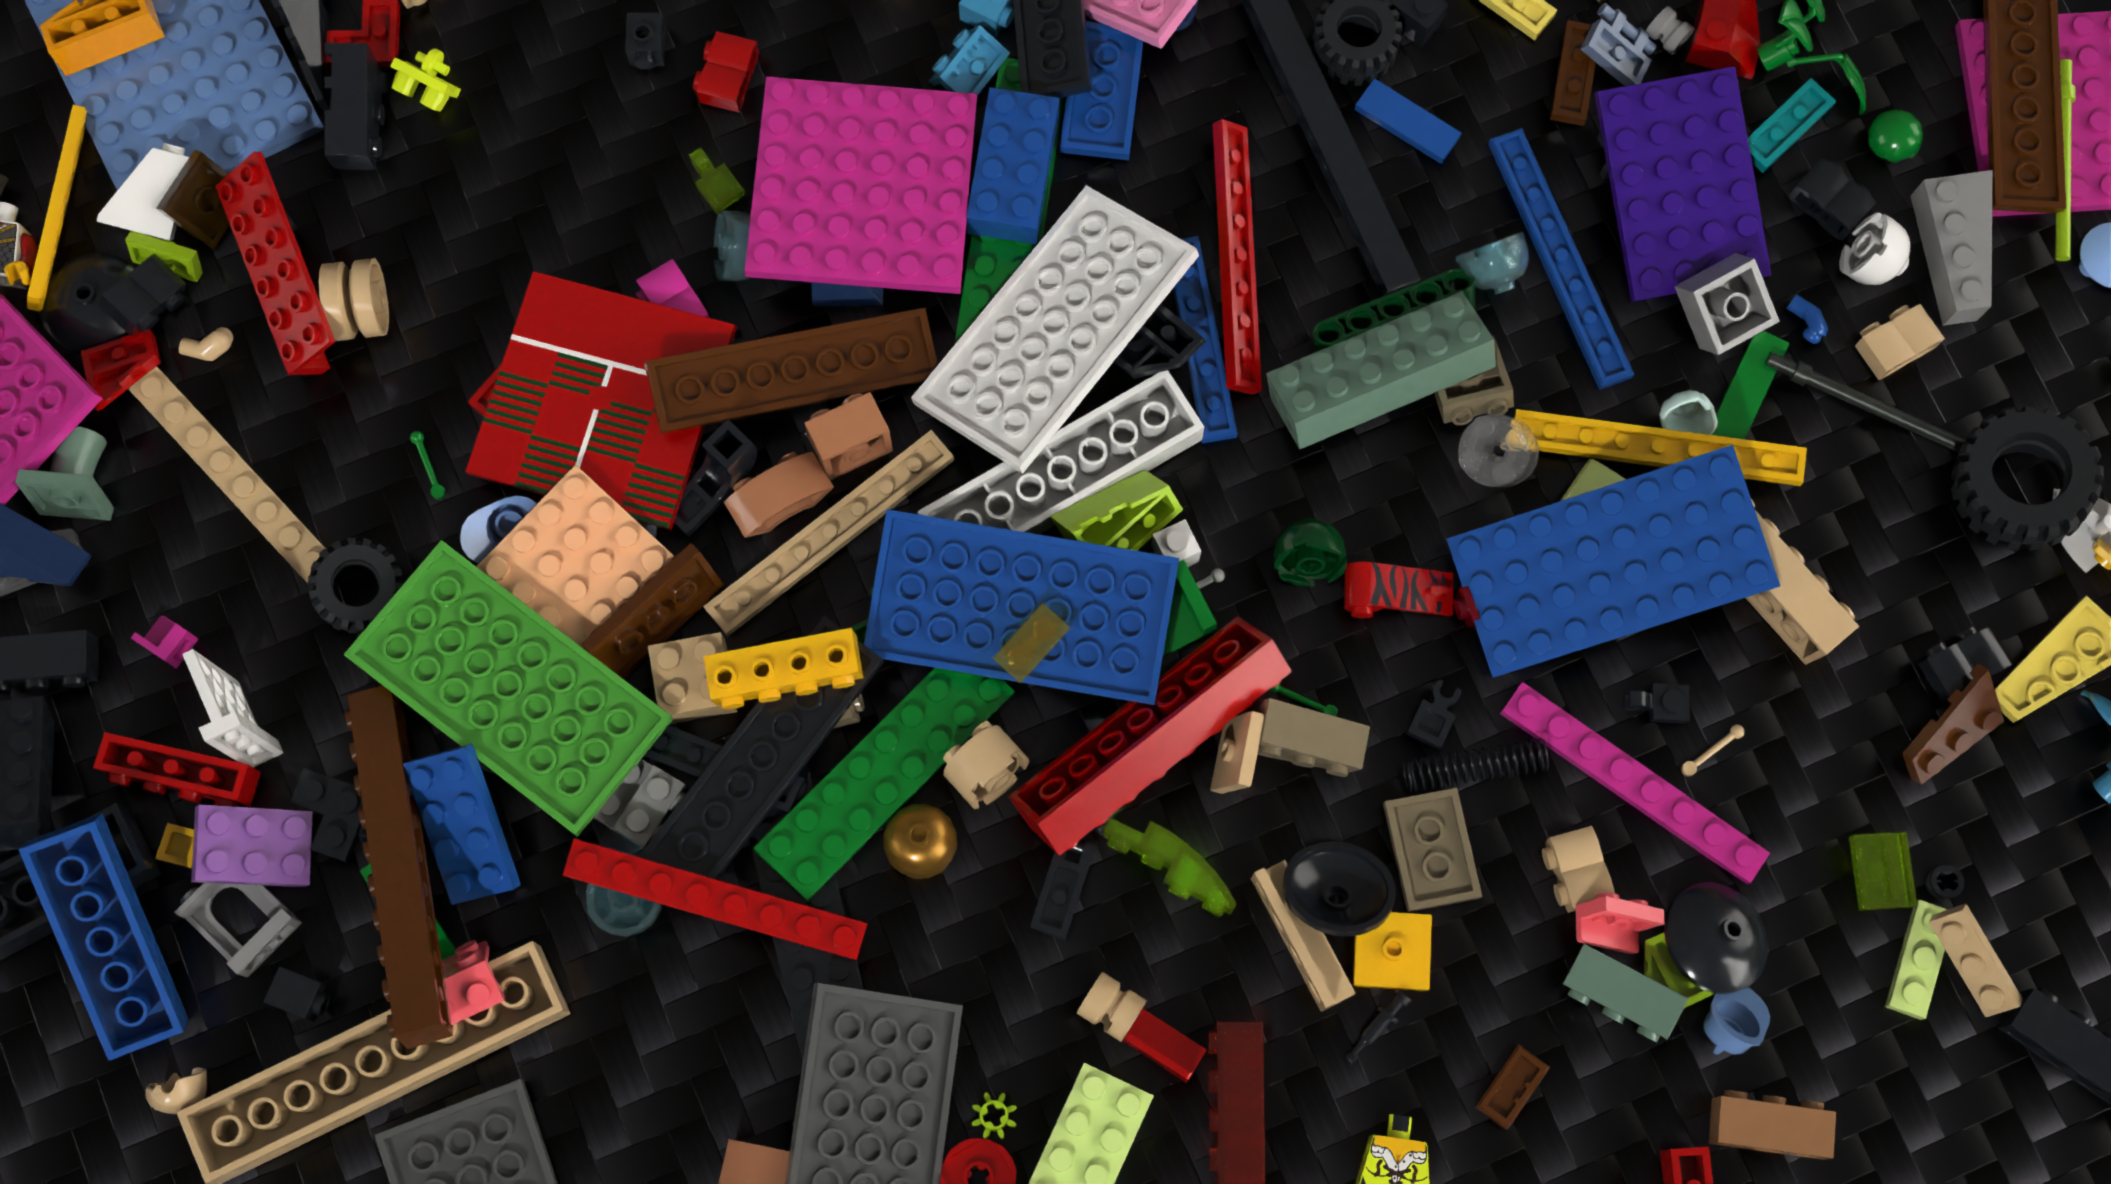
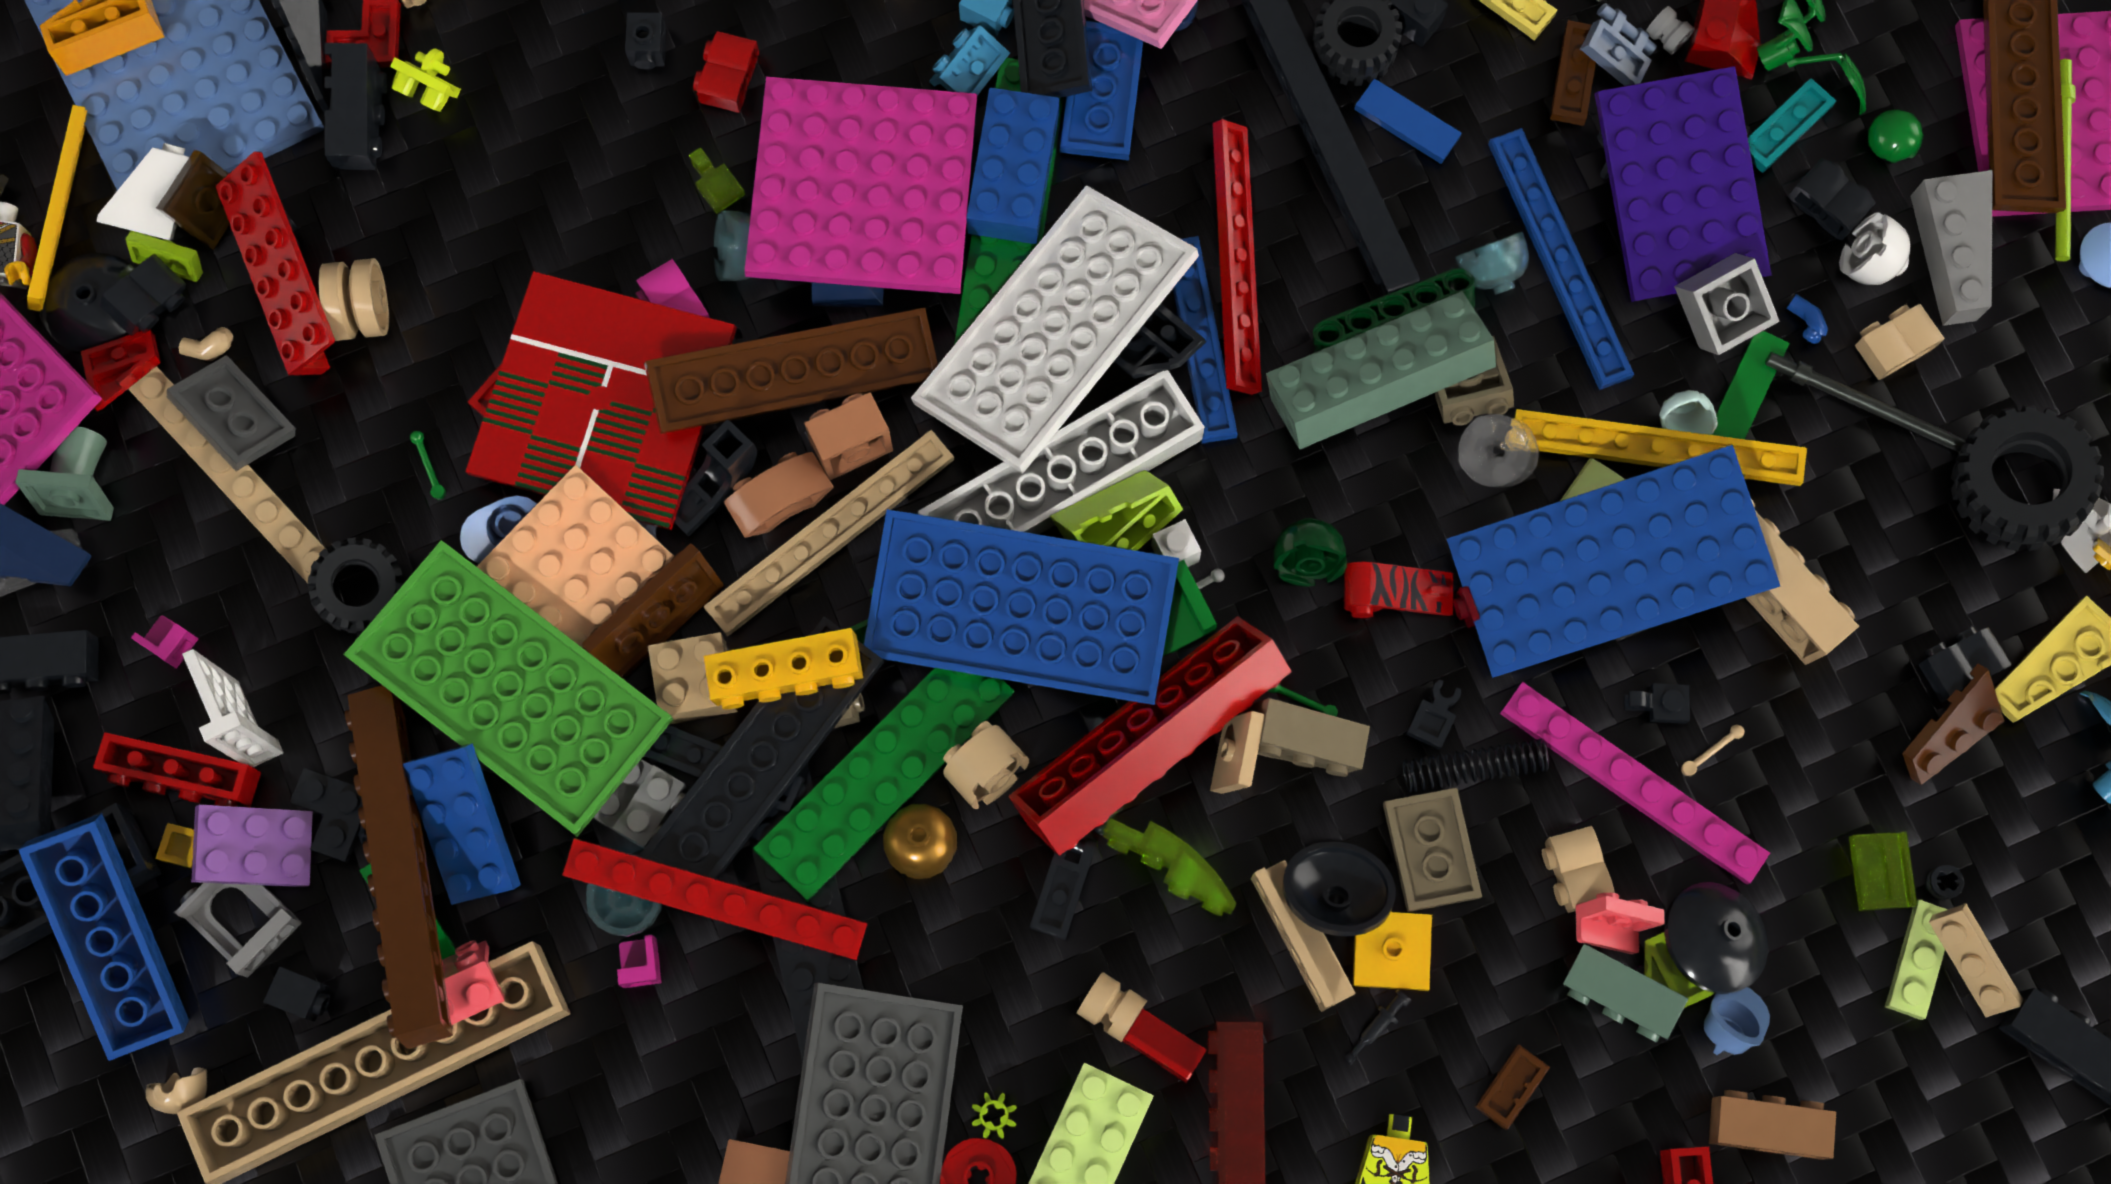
(231, 412): none -> dark grey plate
(639, 963): none -> dark pink panel
(1032, 643): clear yellow plate -> none

